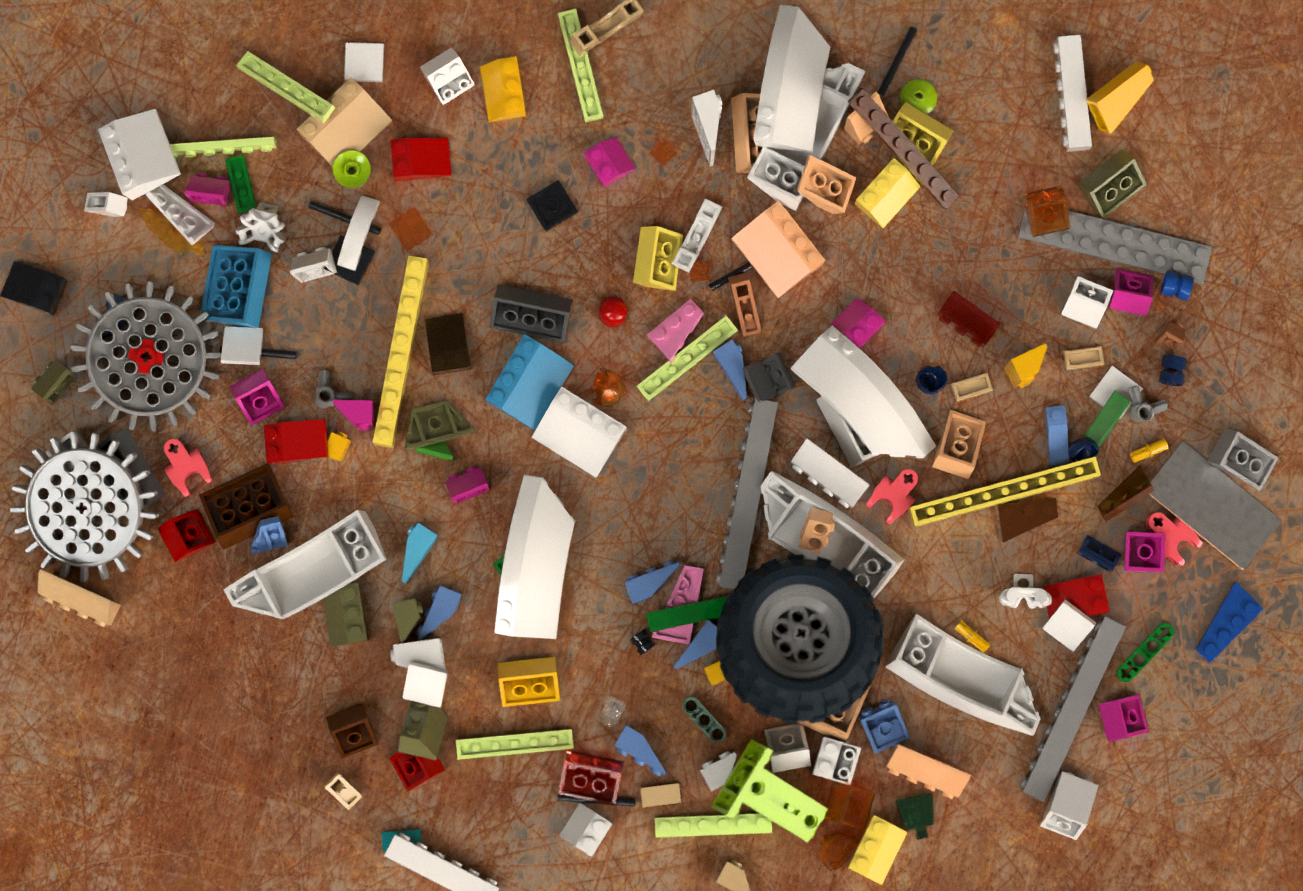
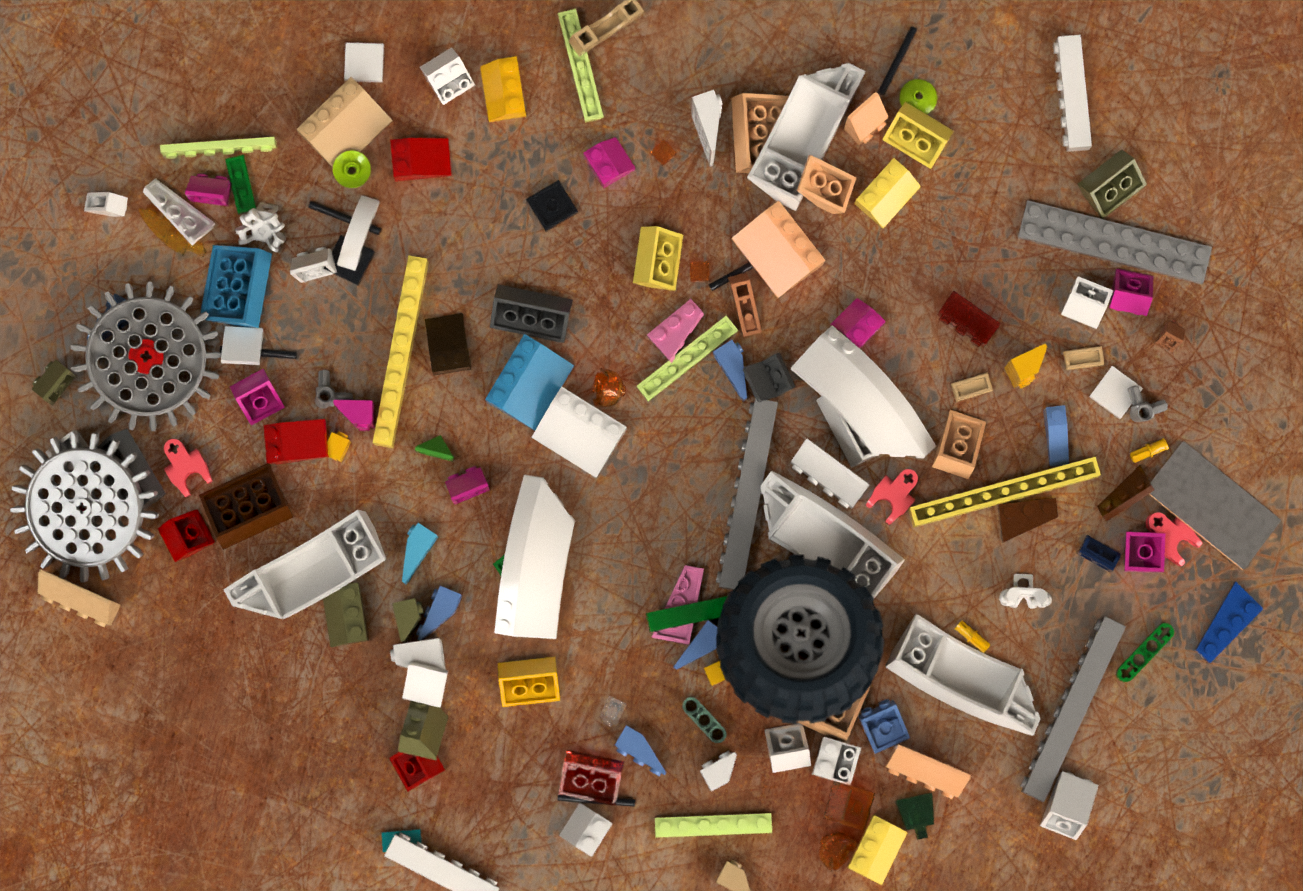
(34, 288): black slope -> none
(139, 153): white slope -> none
(269, 535): medium blue wing -> none
(285, 87): yellowish green plate -> none
(343, 790): tan slope -> none
(351, 730): reddish brown slope -> none
(410, 229): clear orange piece -> none
(434, 425): olive wing -> none
(514, 744): yellowish green plate -> none
(613, 311): red hair -> none
(643, 646): black wheel -> none
(645, 586): medium blue slope -> none
(660, 795): tan tile -> none
(697, 235): white slope -> none
(768, 795): brick -> none
(791, 83): white slope -> none
(816, 530): light nougat brick -> none
(903, 148): reddish brown plate -> none
(931, 379): dark blue hair -> none
(1047, 211): clear orange slope -> none
(1069, 625): white tile -> none
(1083, 449): dark blue hair -> none
(1084, 593): red slope -> none
(1107, 418): green tile -> none
(1119, 95): yellow slope -> none
(1123, 718): dark pink slope -> none
(1172, 363): dark blue wheel -> none
(1179, 286): blue wheel -> none
(1242, 459): light grey slope -> none

